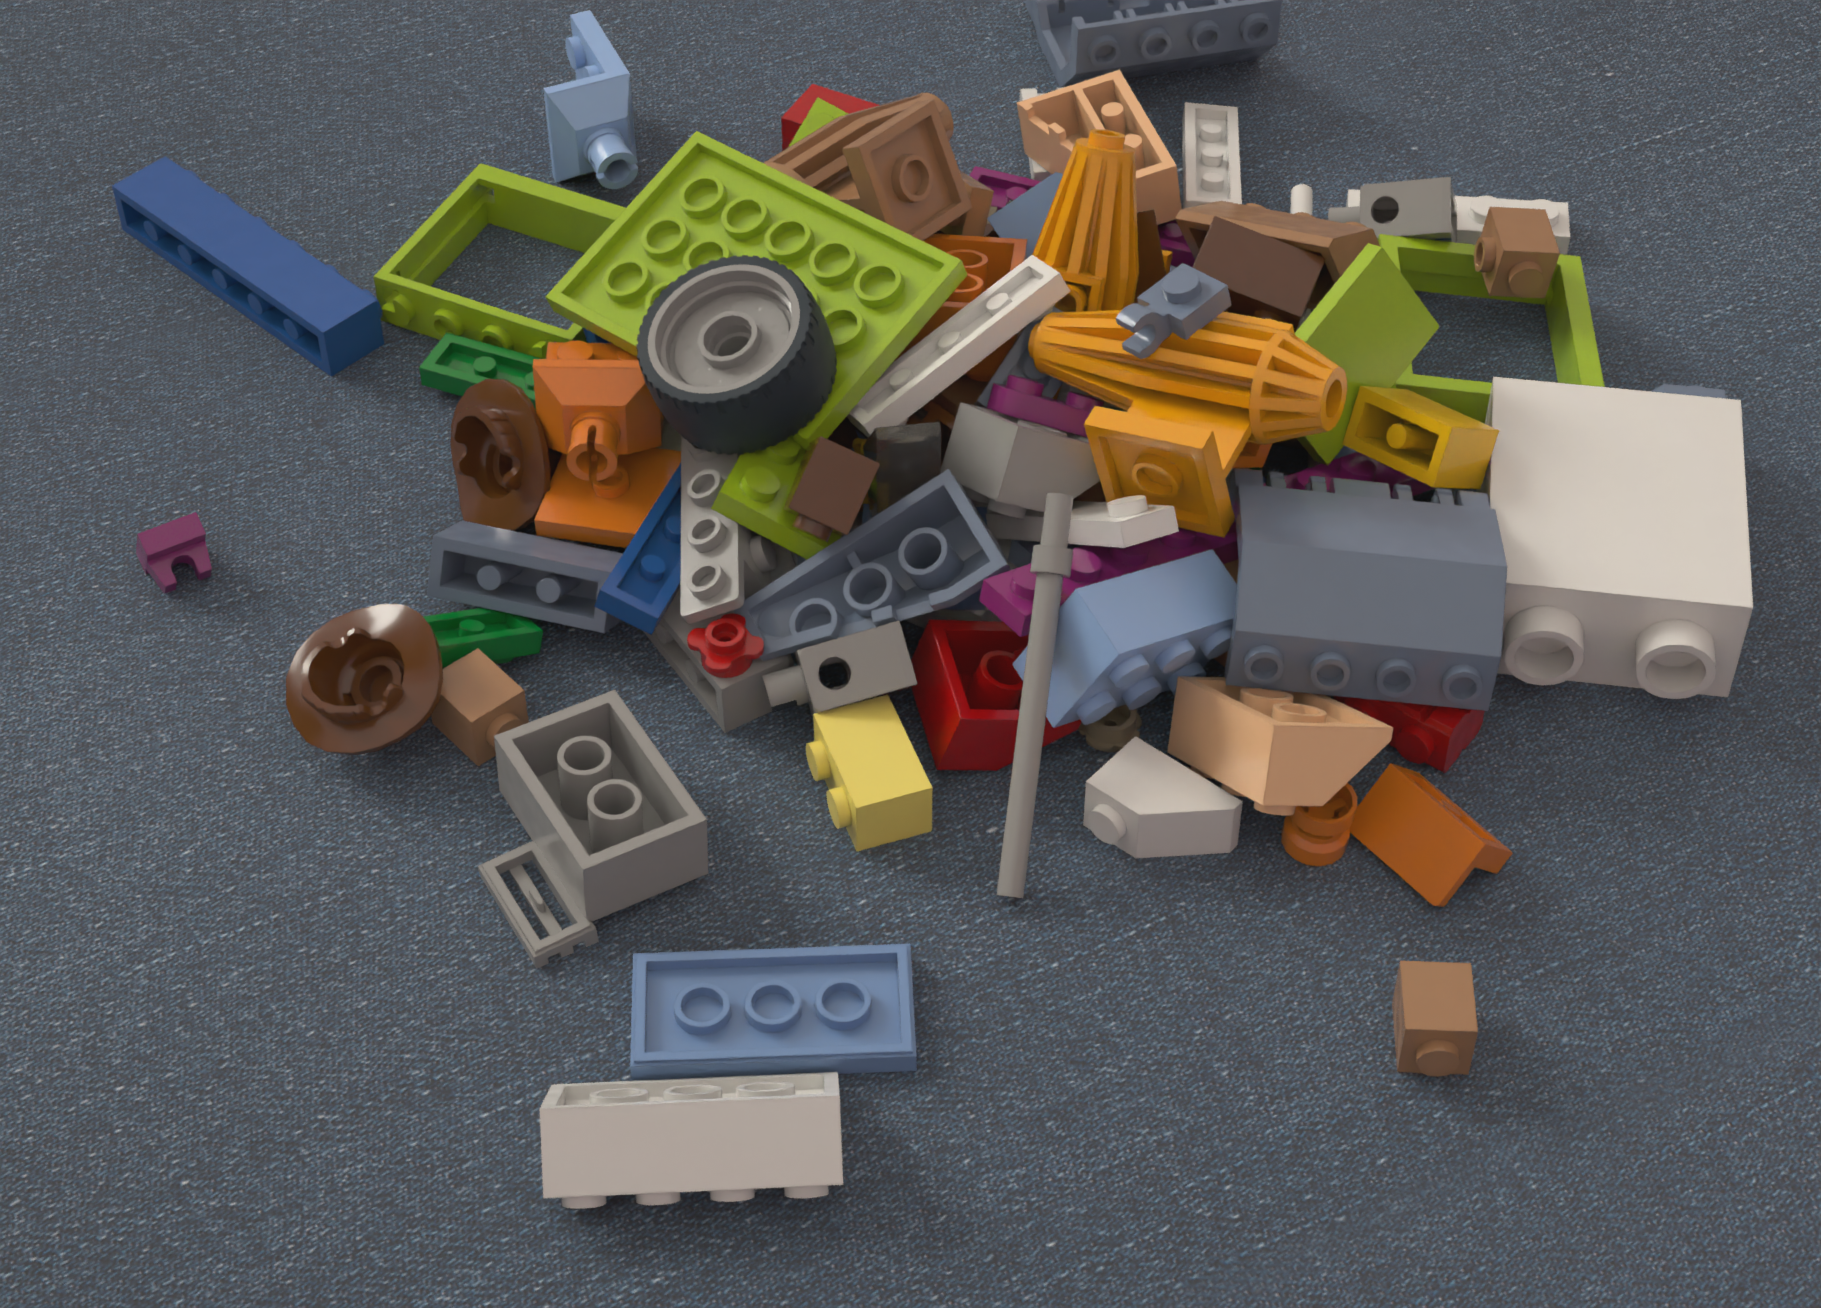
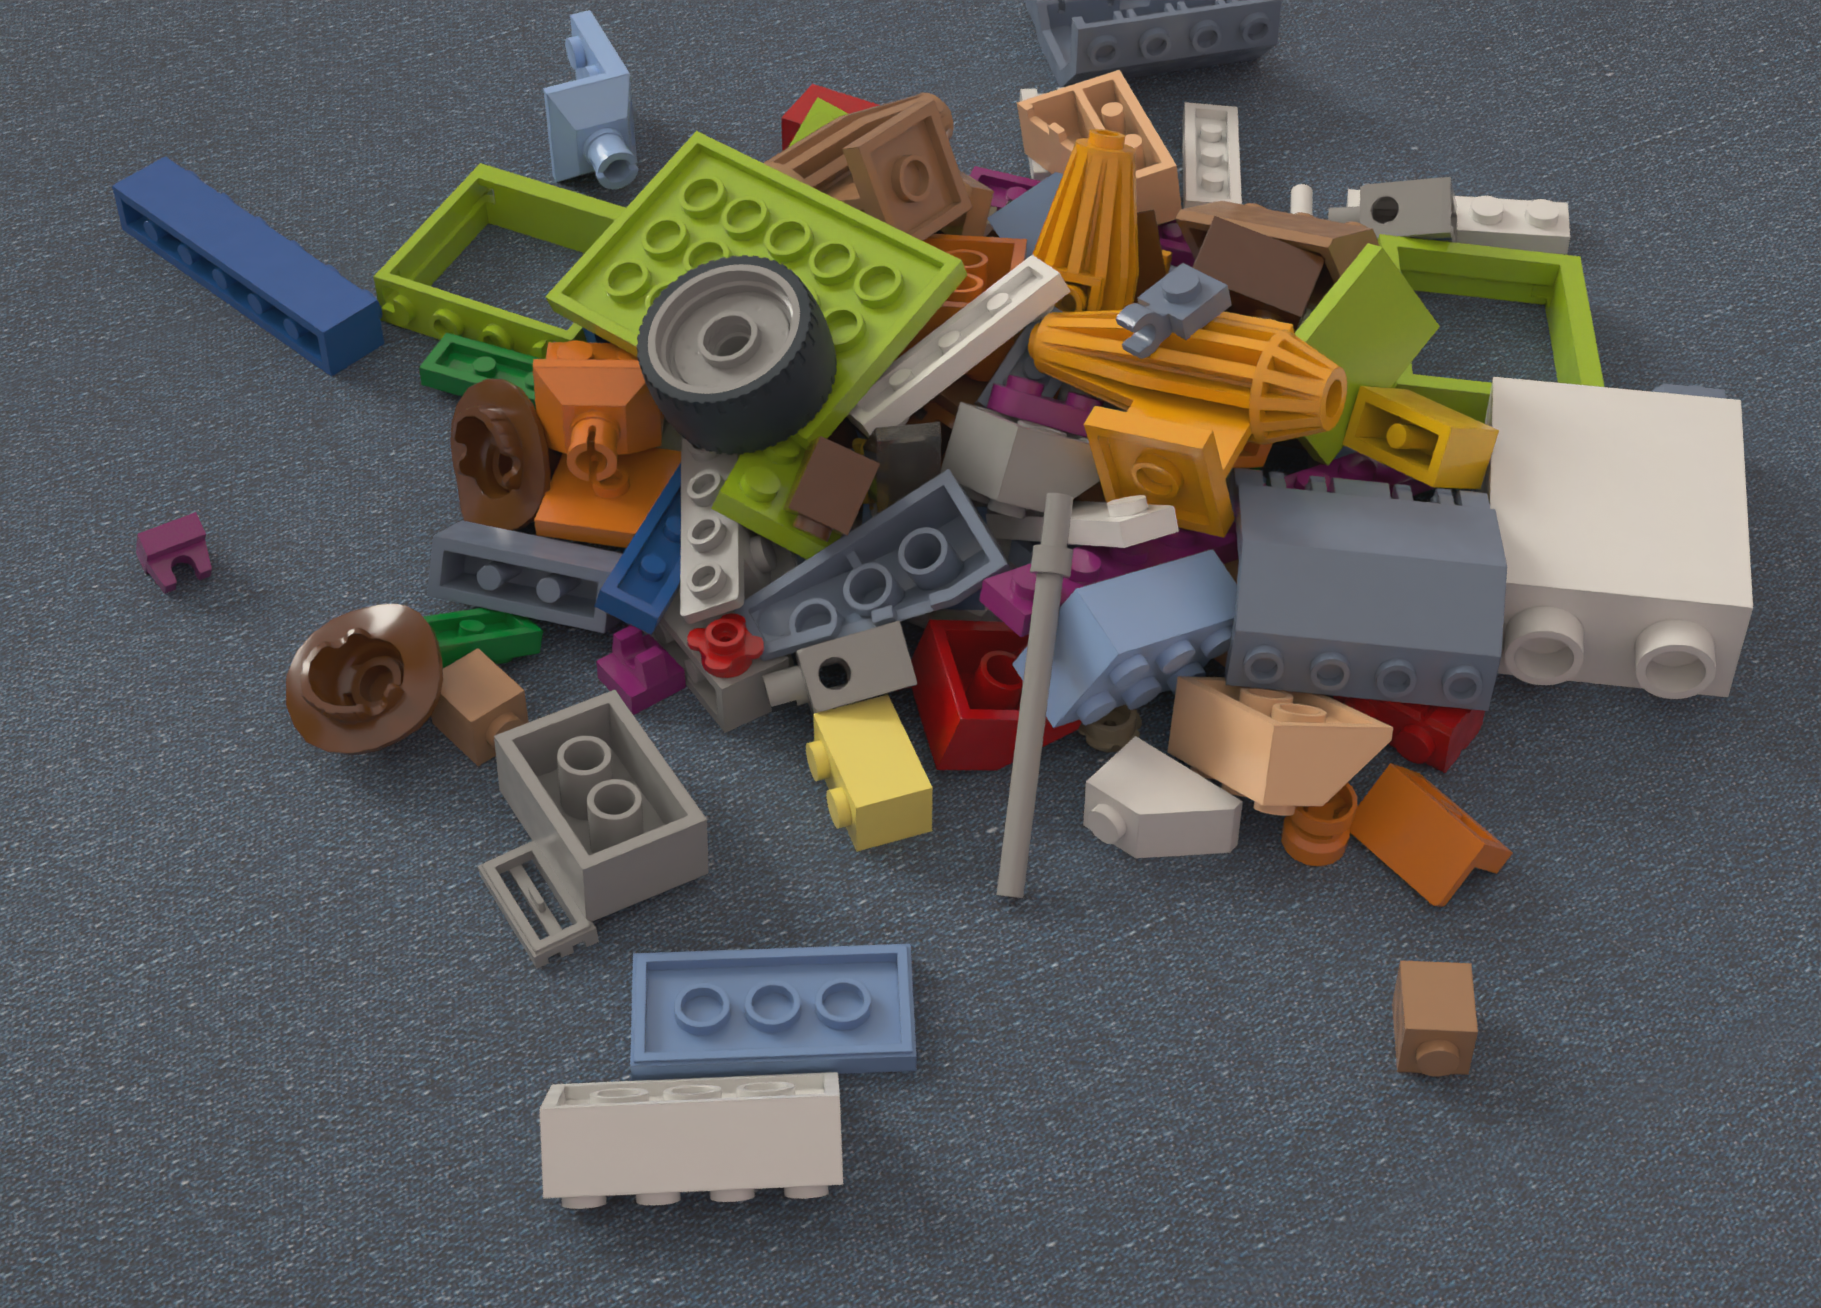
(640, 670): none -> magenta tile
(1516, 252): medium nougat brick -> none

